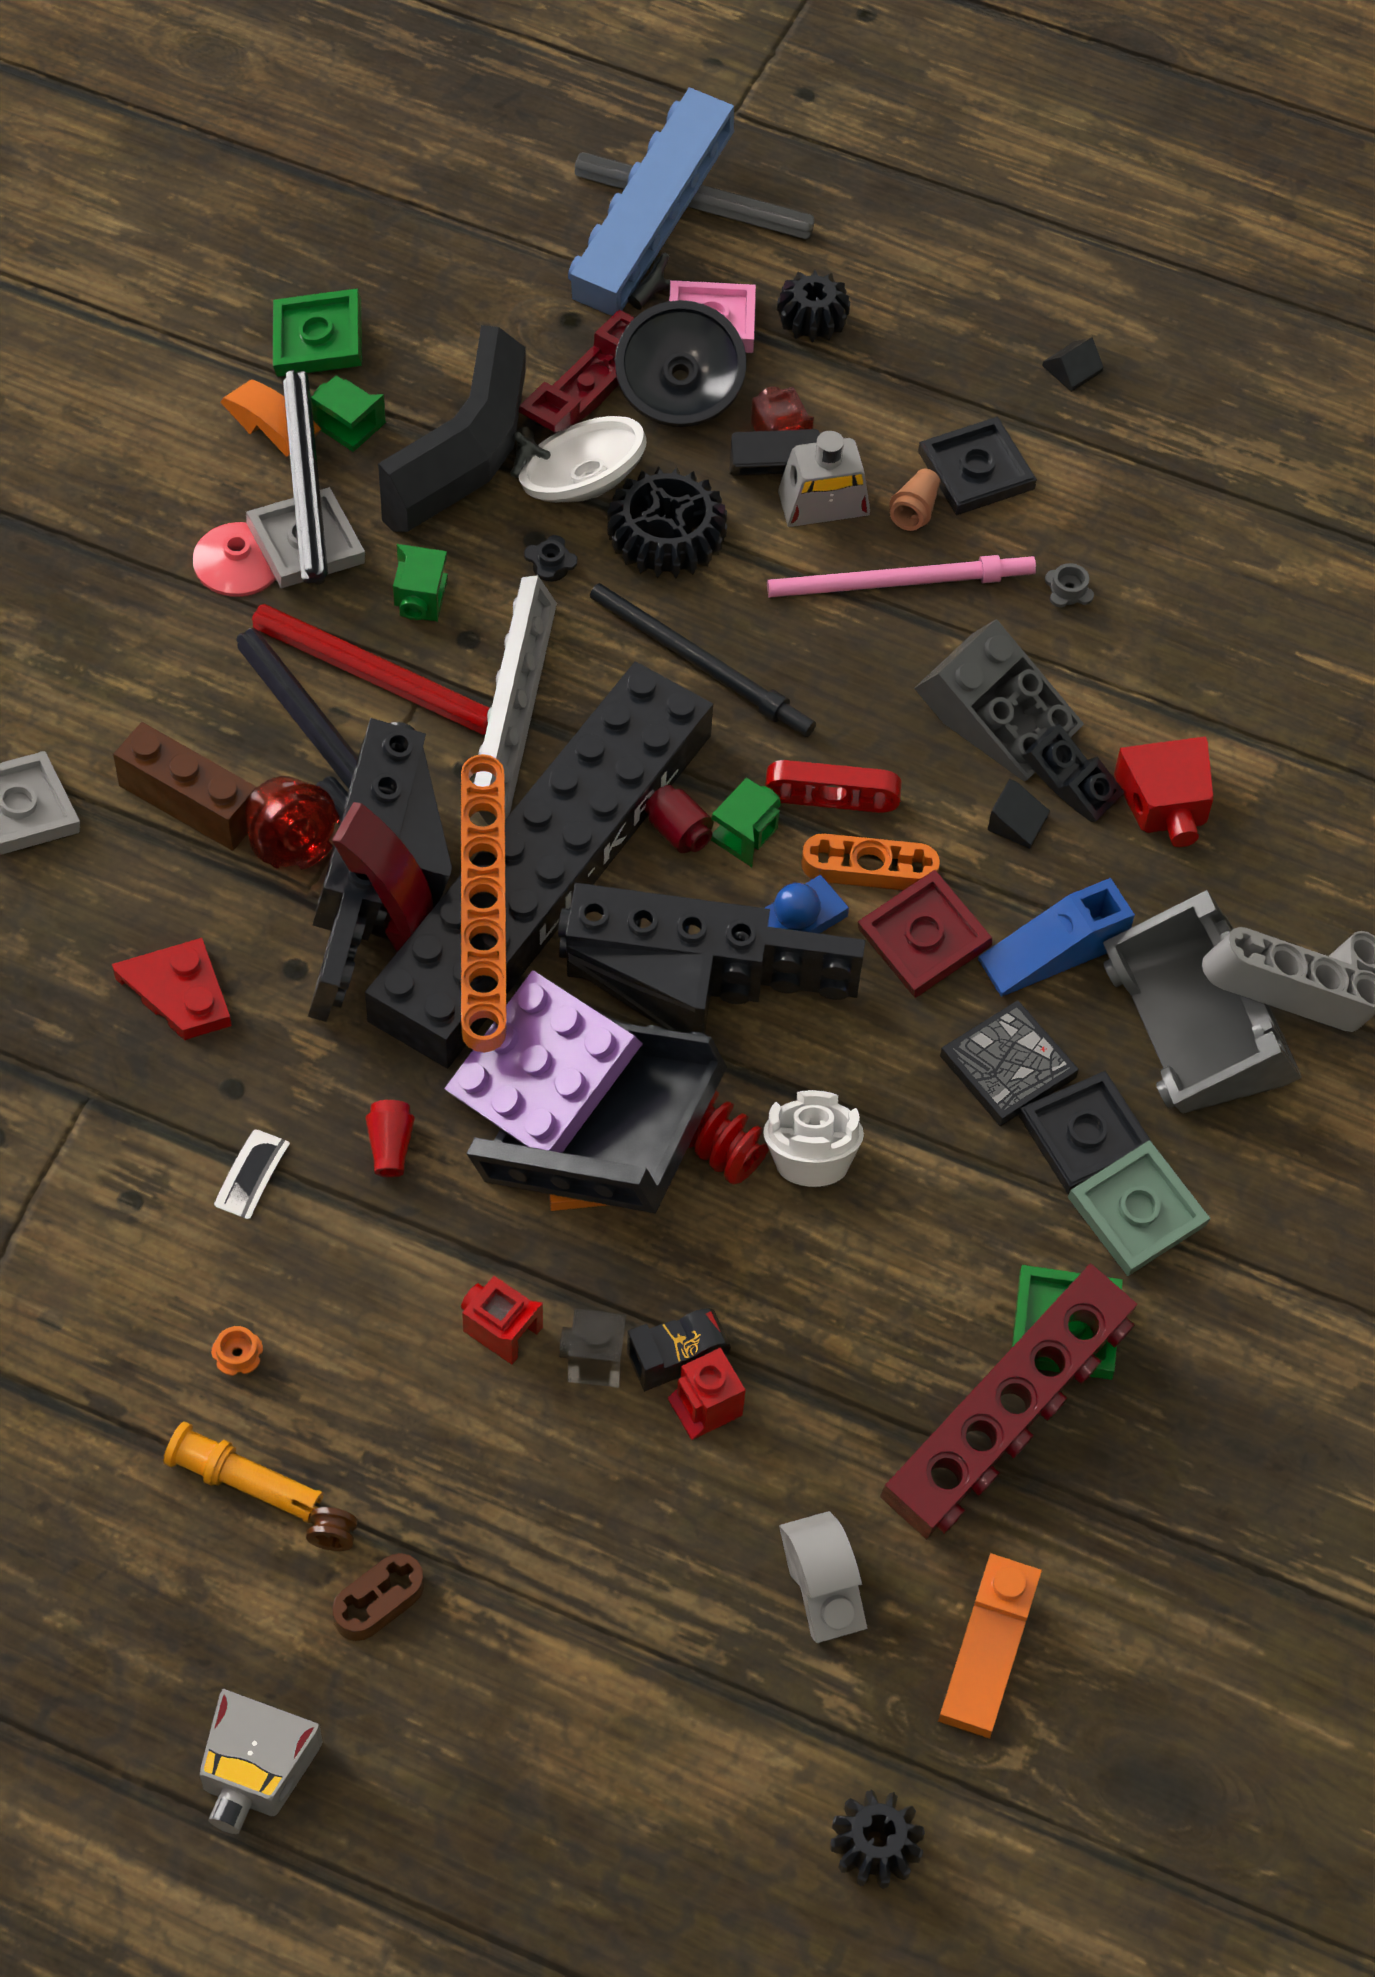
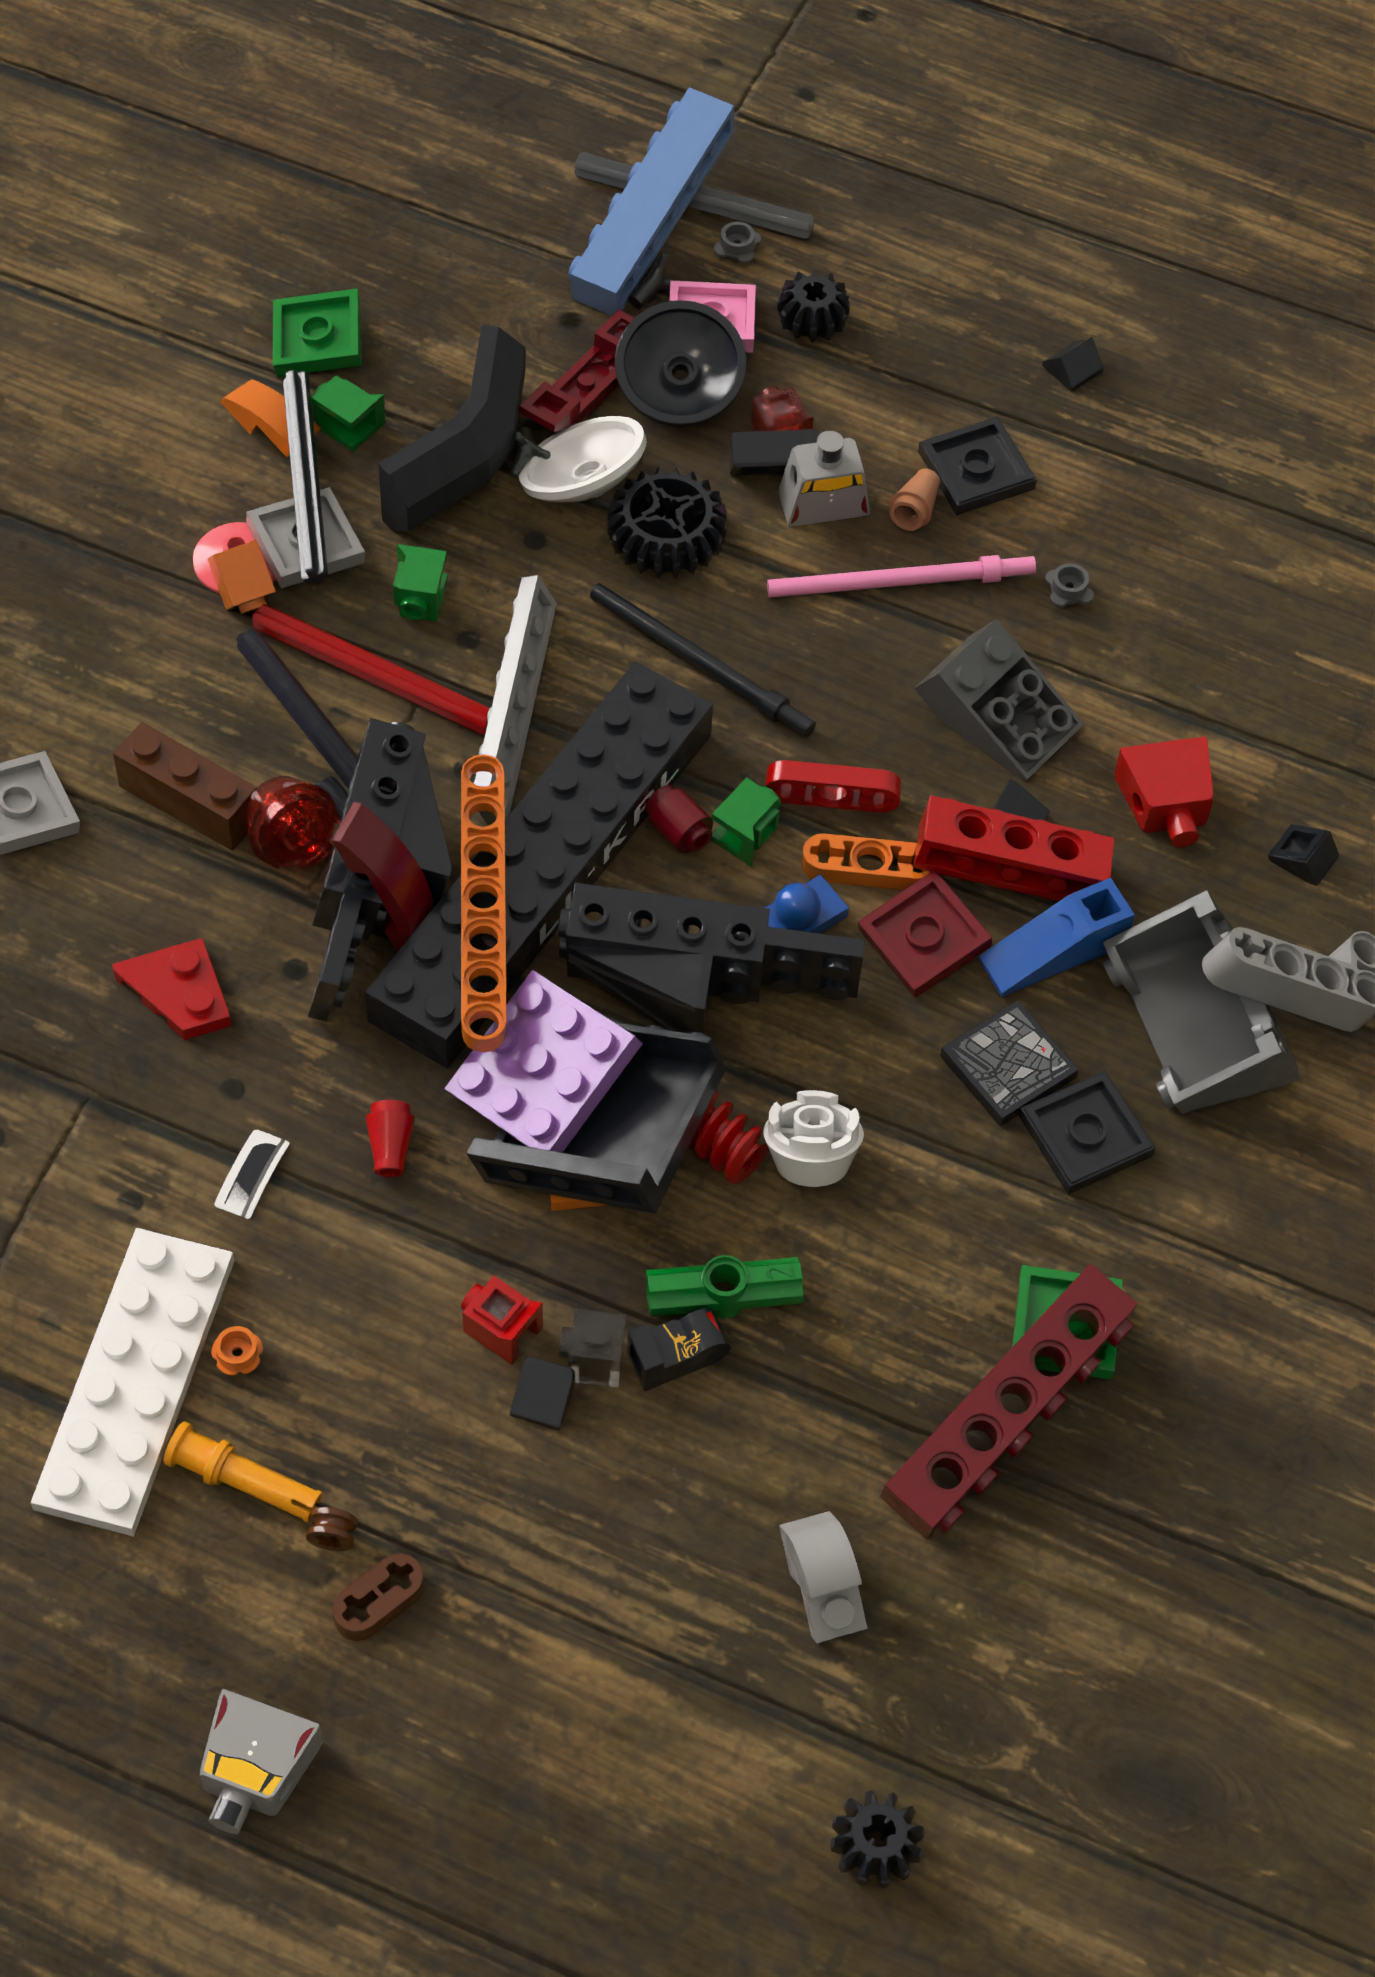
(133, 1382): none -> white plate
(242, 576): none -> orange brick
(543, 1392): none -> black slope
(551, 568): black plate -> none
(707, 1394): red window -> none
(737, 242): none -> dark grey plate
(755, 1283): none -> green piece
(989, 1645): orange slope -> none
(1010, 850): none -> red brick
(1077, 781): black slope -> none
(1138, 1208): sand green plate -> none
(1305, 853): none -> black slope

